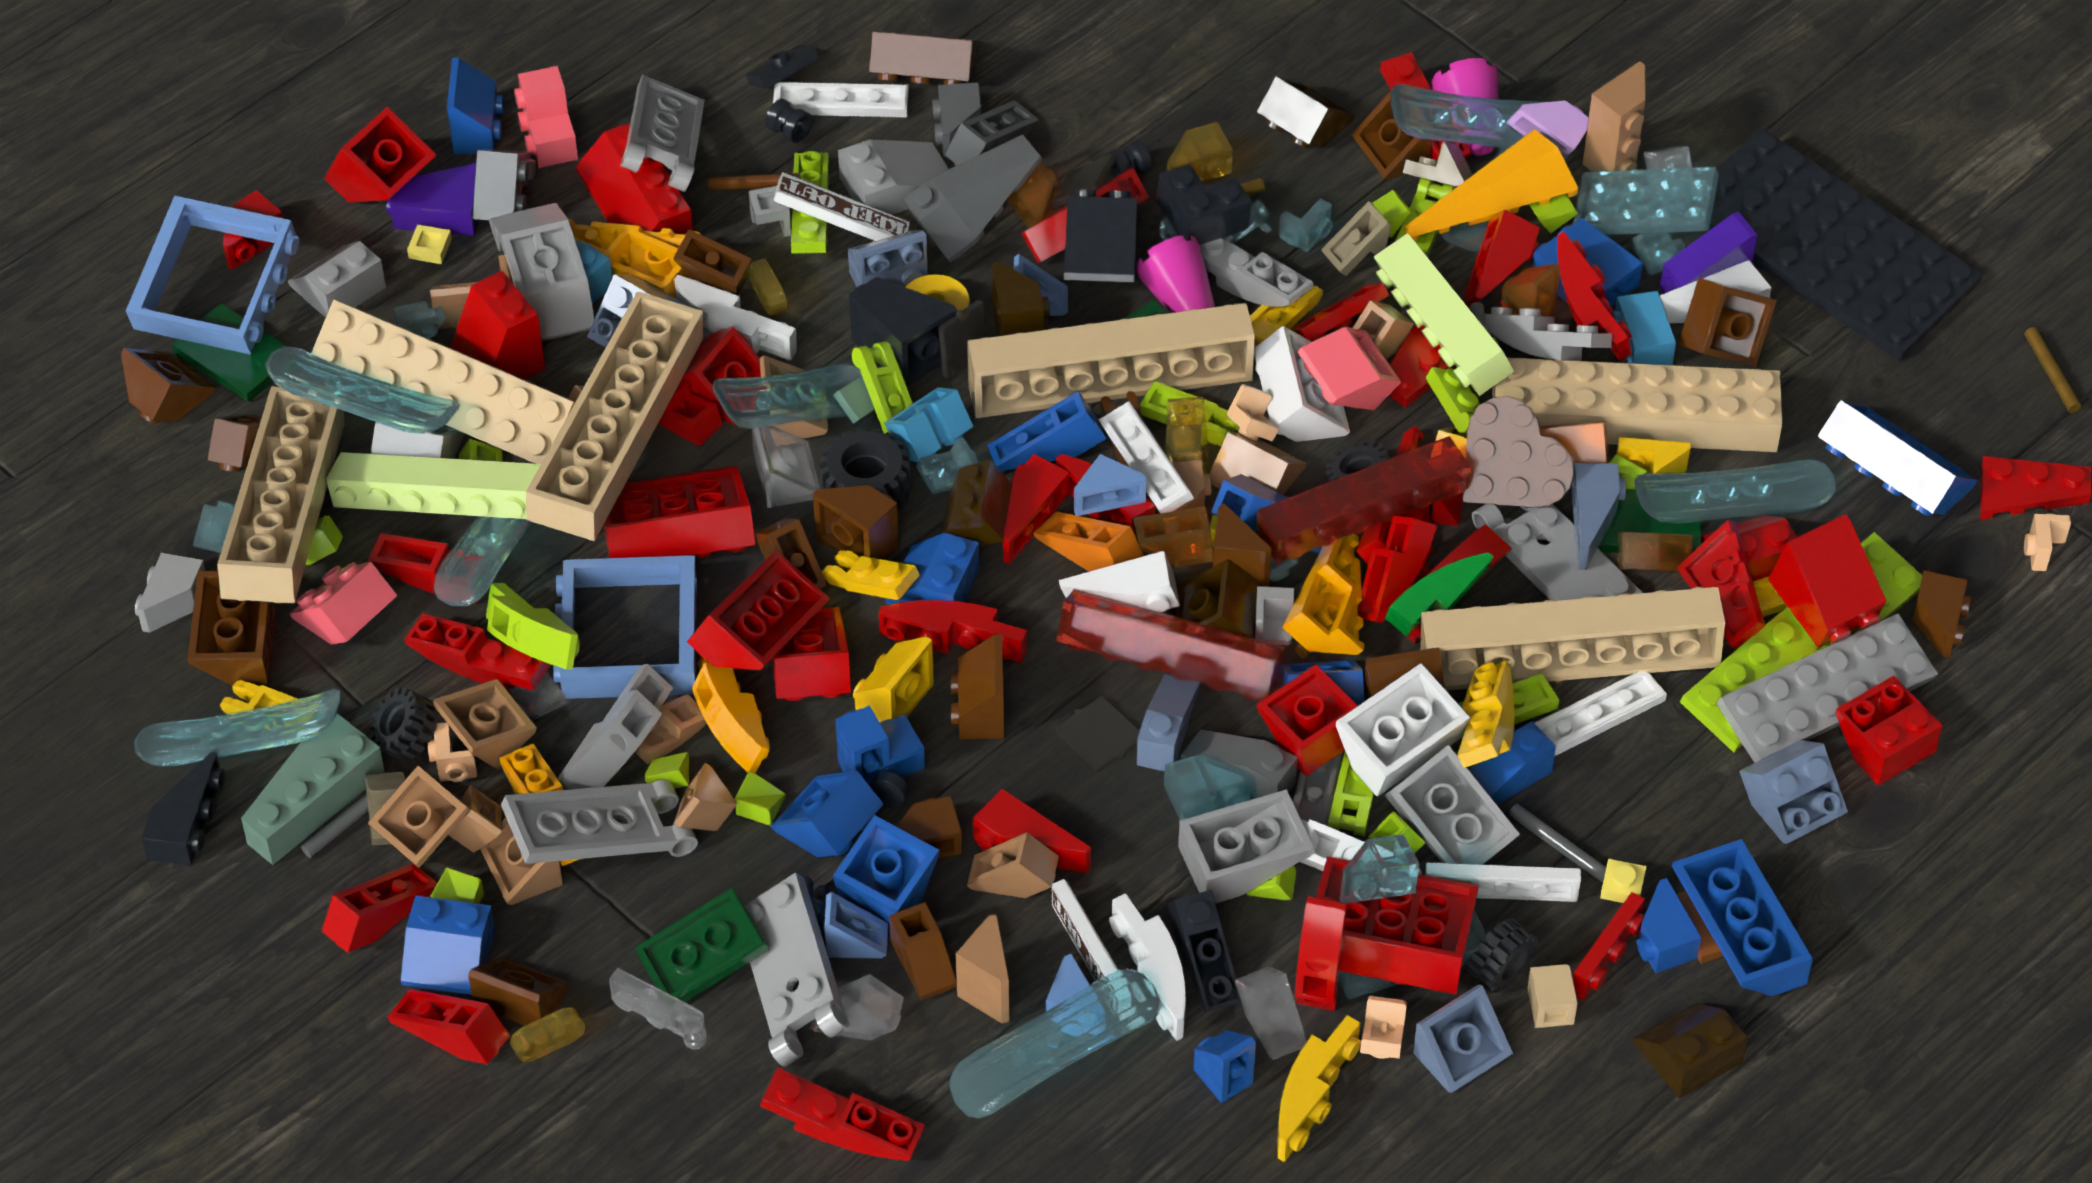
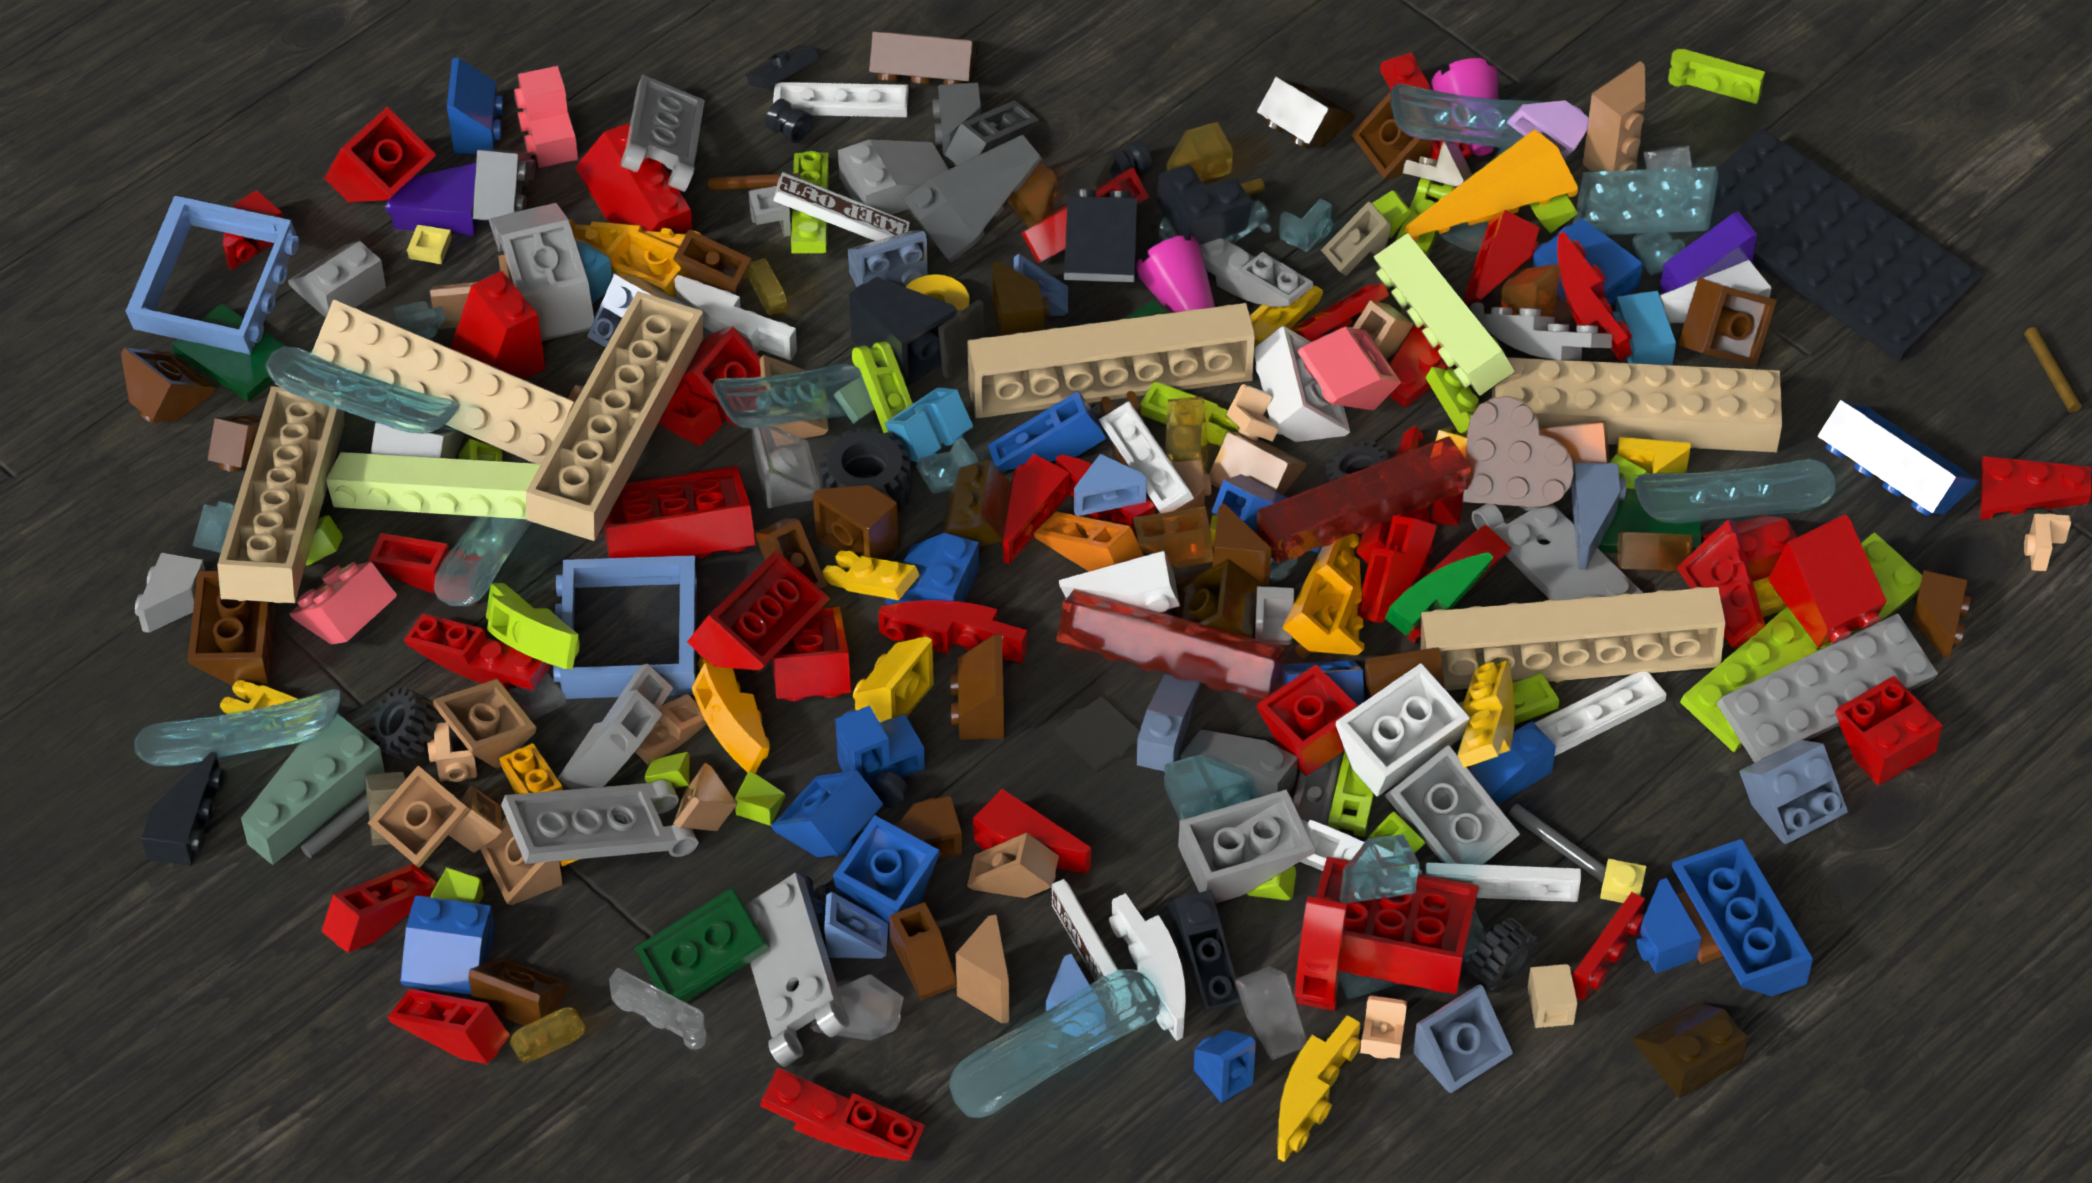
(1715, 75): none -> lime plate

